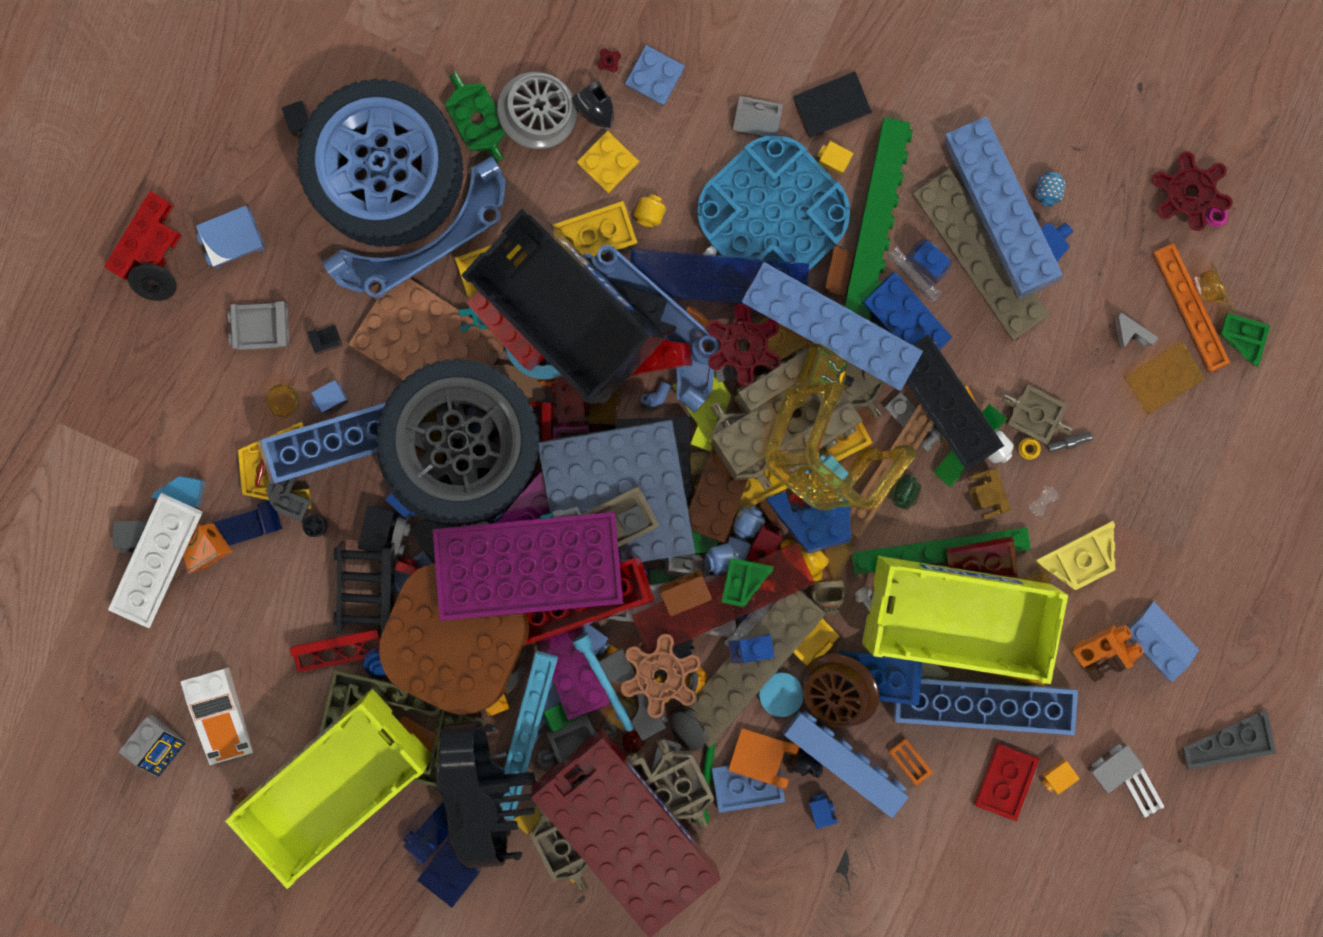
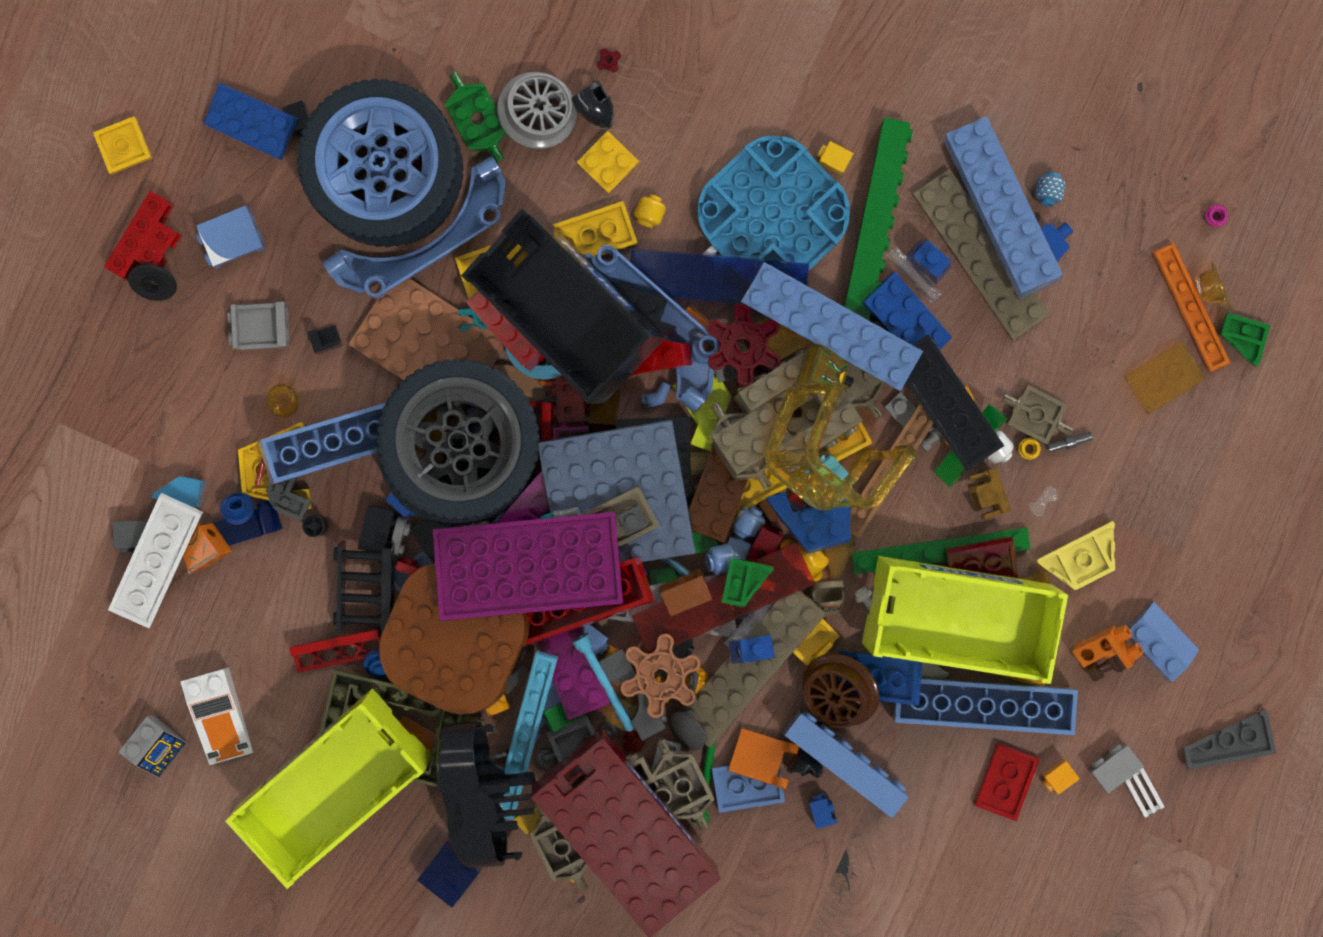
(122, 145): none -> yellow plate
(237, 508): none -> blue plate
(238, 795): reddish brown plate -> none
(250, 121): none -> blue plate
(329, 397): medium blue brick -> none
(428, 836): clear blue door -> none
(655, 75): medium blue plate -> none
(685, 564): light grey plate -> none
(757, 117): light grey panel -> none
(782, 695): medium azure tile -> none
(832, 104): black tile -> none
(838, 272): dark orange panel -> none
(898, 746): orange tile -> none
(905, 492): clear green head -> none
(1127, 328): light grey slope -> none
(1191, 176): dark red plate -> none

